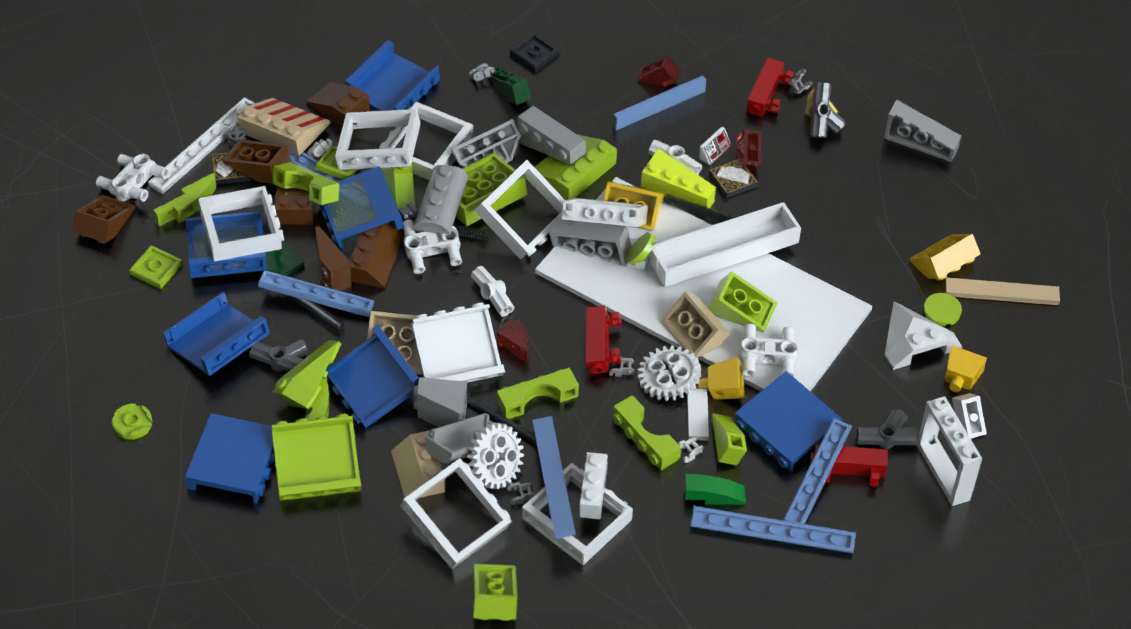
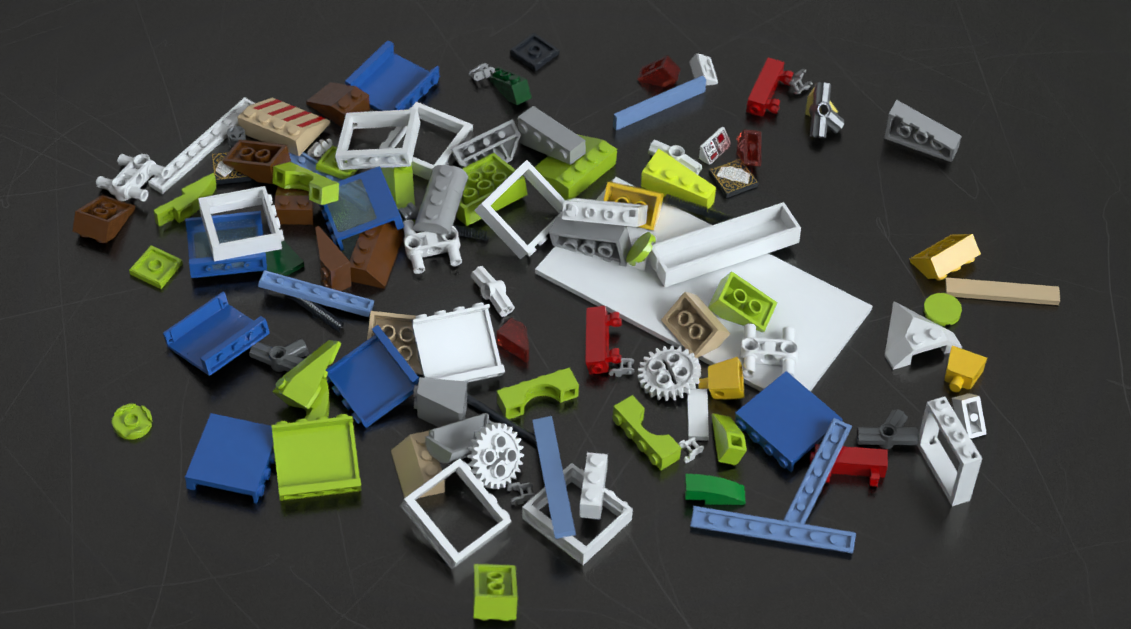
(703, 66): none -> white slope

